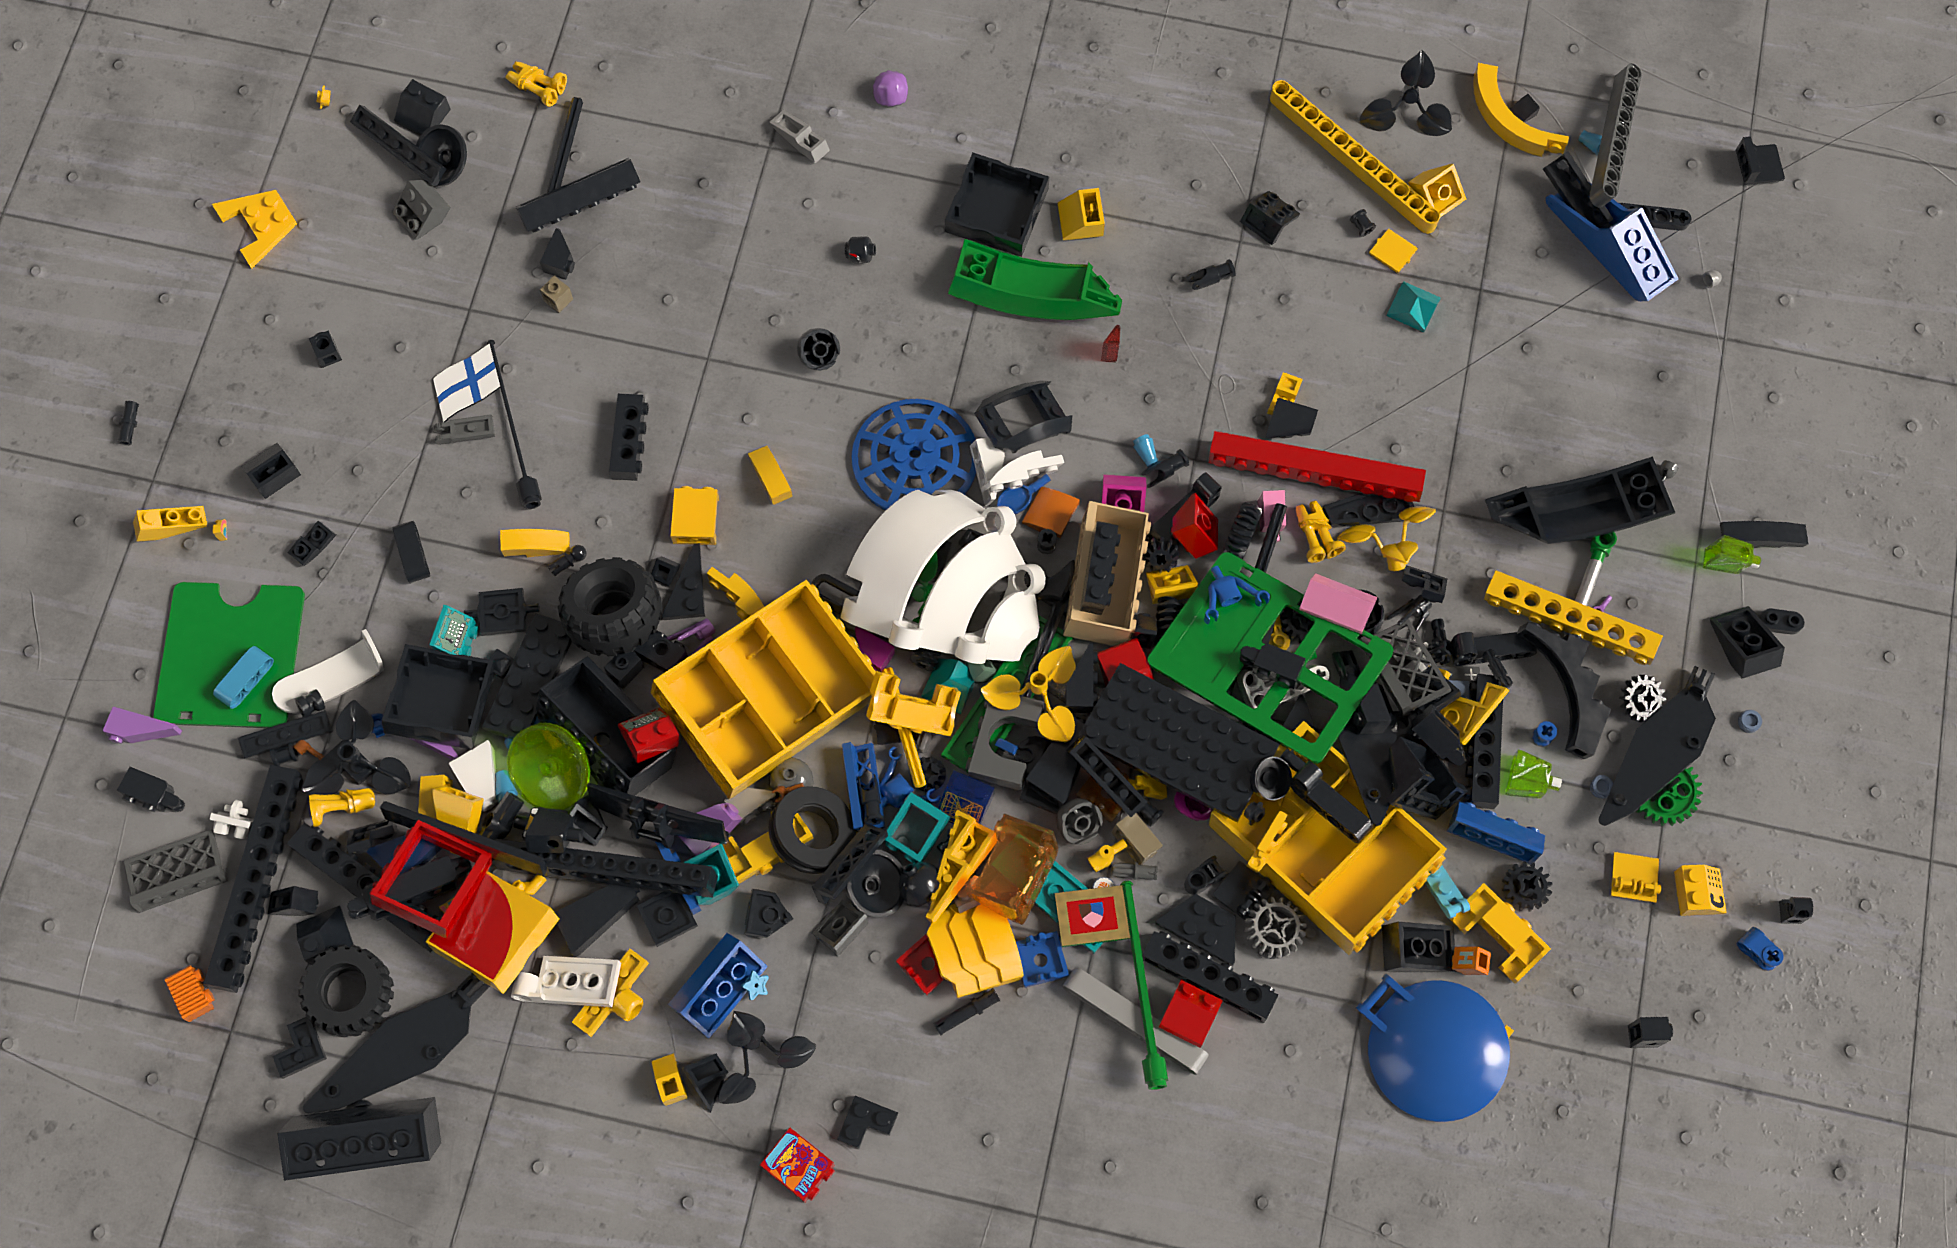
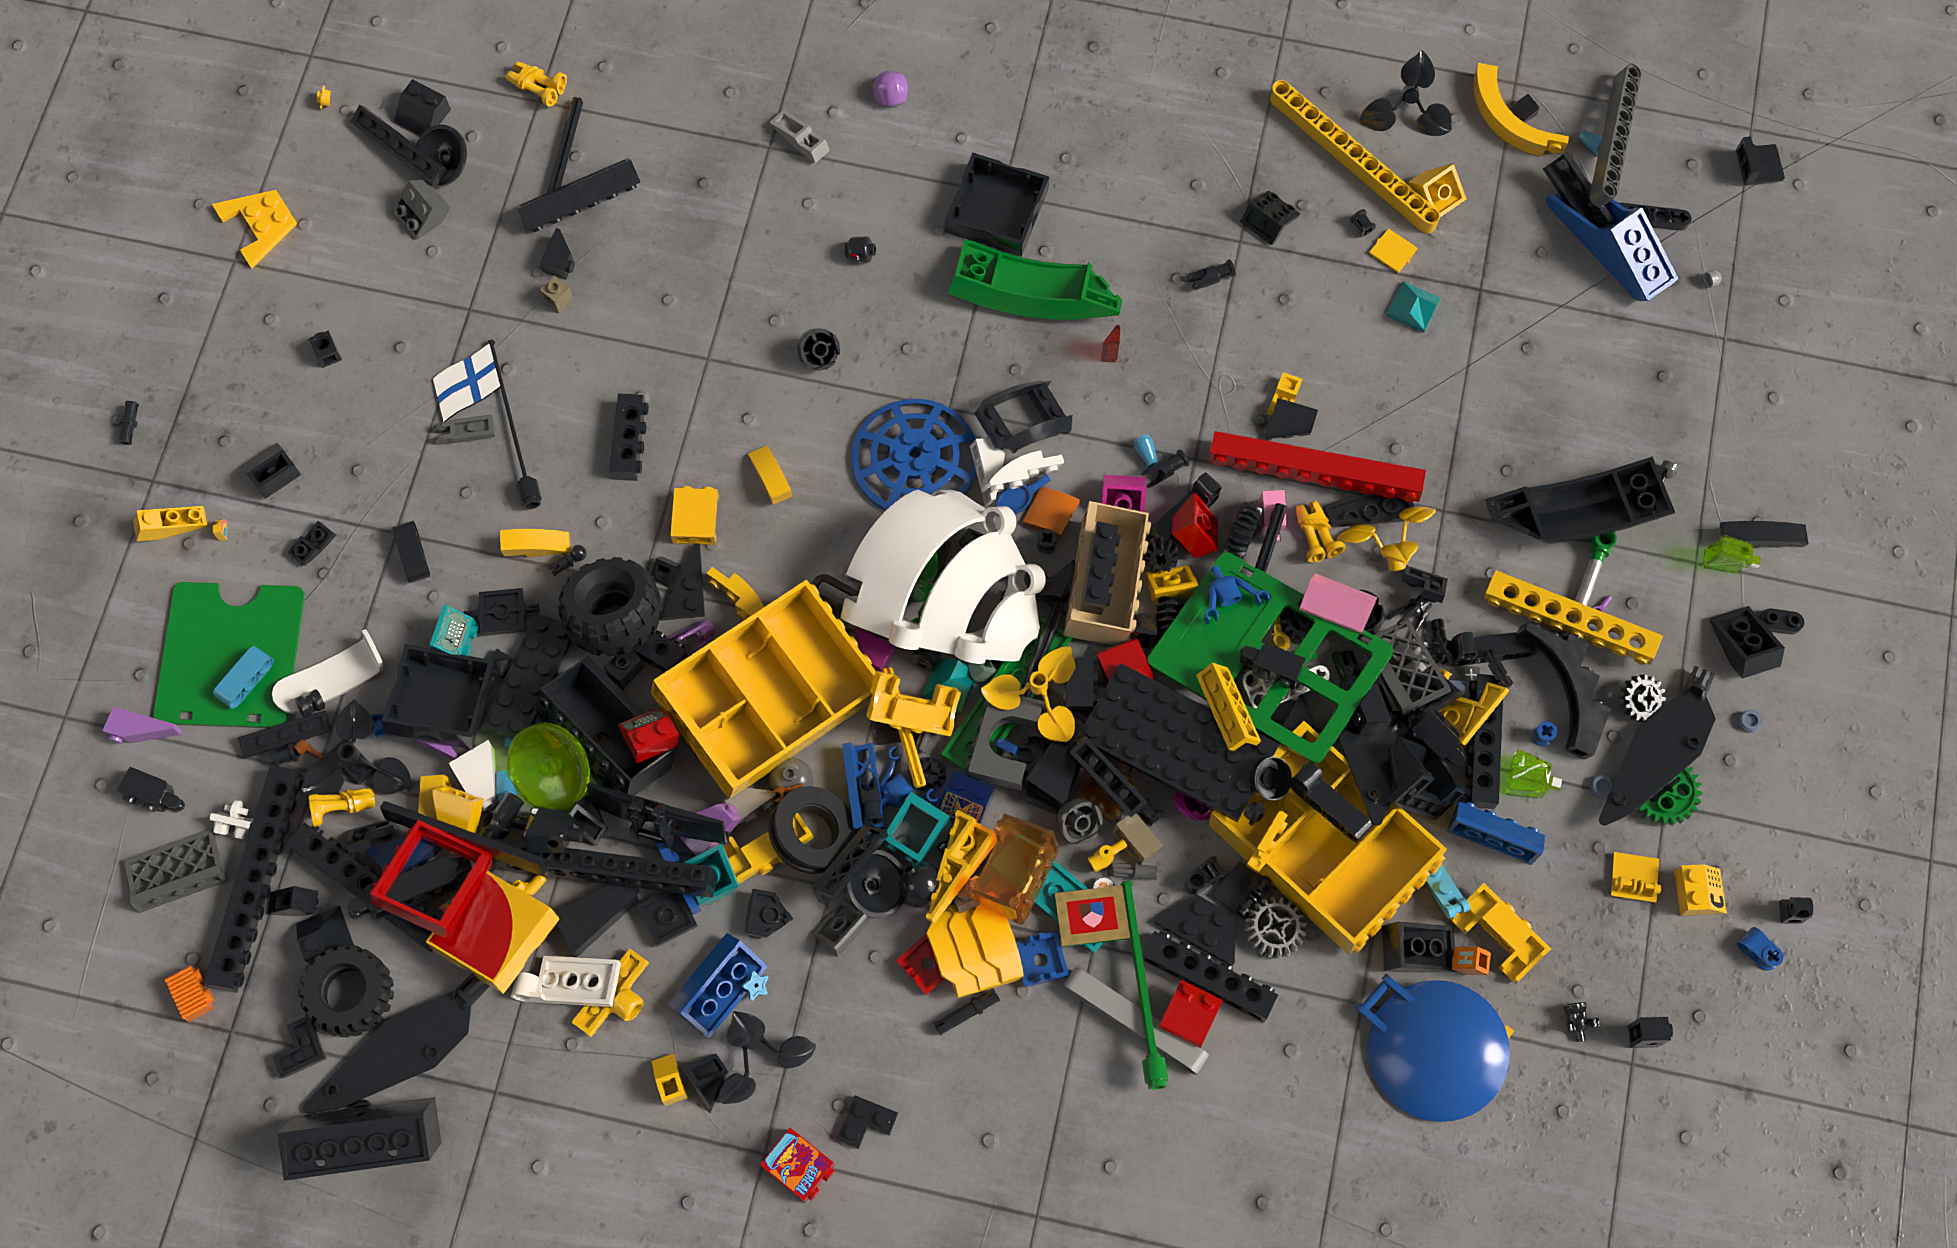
(1081, 215): yellow slope -> none
(1150, 786): yellow plate -> none
(1227, 706): none -> yellow fence
(1292, 760): black pin -> none
(1533, 892): black gear -> none
(1577, 1020): none -> black piece

